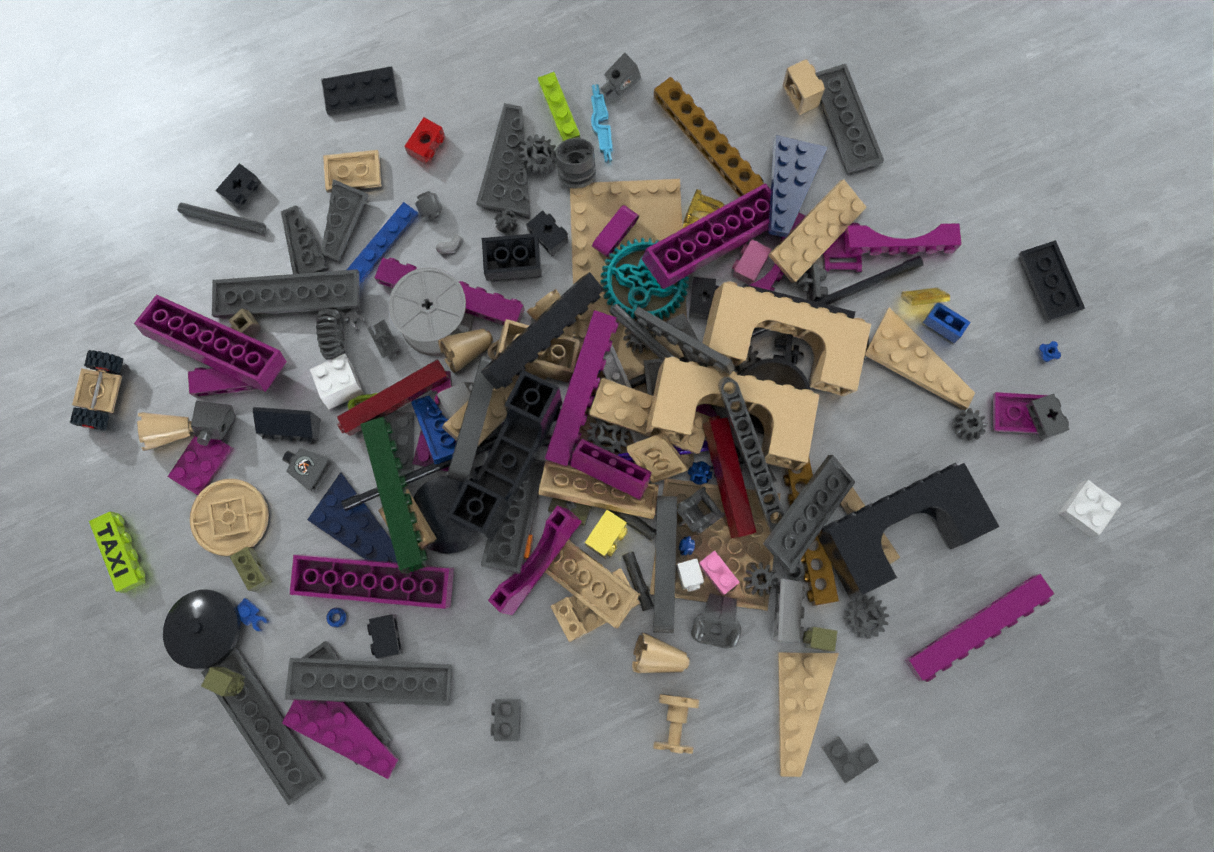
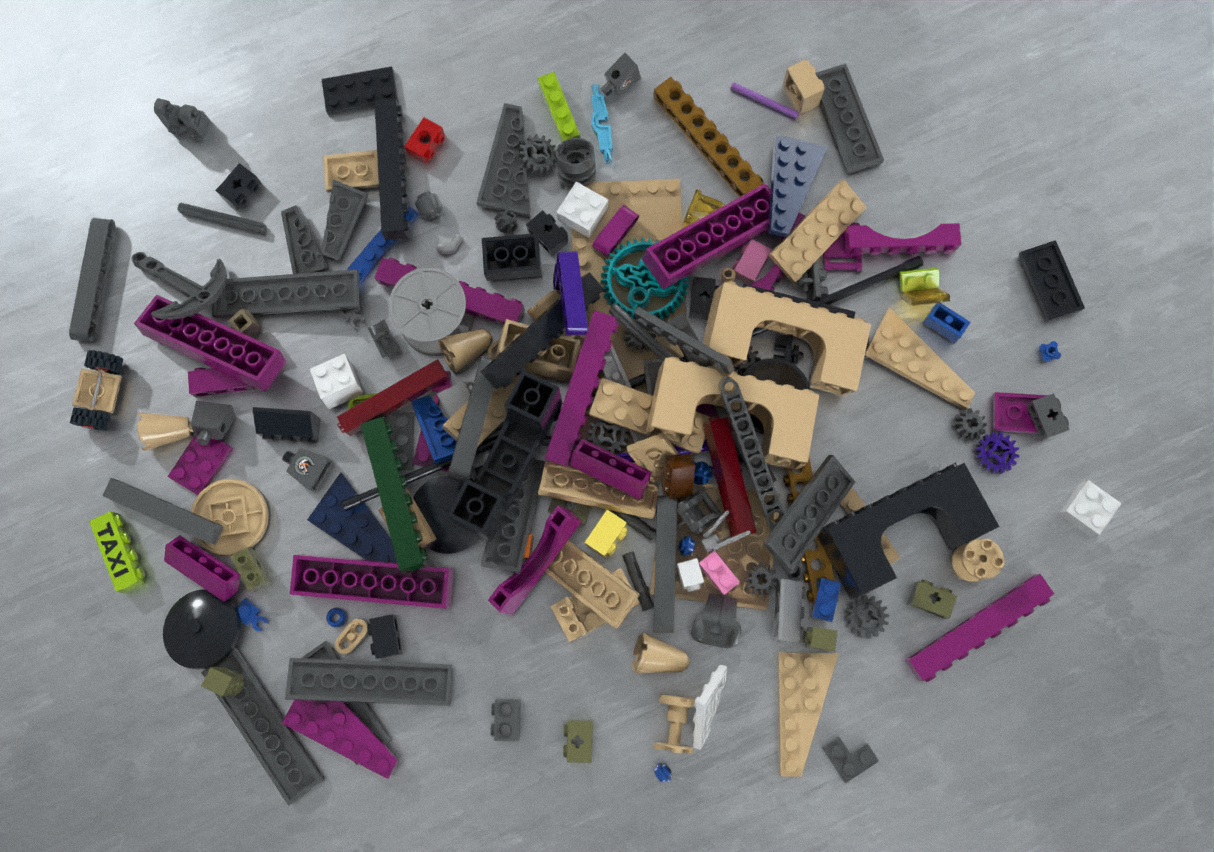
(92, 279): none -> dark grey beam
(163, 511): none -> dark grey beam
(174, 117): none -> dark grey brick
(198, 296): none -> dark grey piece
(202, 568): none -> magenta brick
(330, 333): dark grey gear -> none
(352, 636): none -> tan plate
(390, 169): none -> black brick
(568, 280): none -> dark purple beam
(582, 209): none -> white brick
(583, 753): none -> olive brick
(663, 772): none -> blue plate
(678, 476): none -> reddish brown brick
(707, 706): none -> white plate
(712, 542): none -> light grey plant
(728, 272): none -> tan pin
(764, 100): none -> medium lavender bar
(826, 600): none -> blue plate
(919, 279): none -> lime plate
(944, 599): none -> olive brick
(977, 560): none -> tan piece
(998, 460): none -> dark purple gear

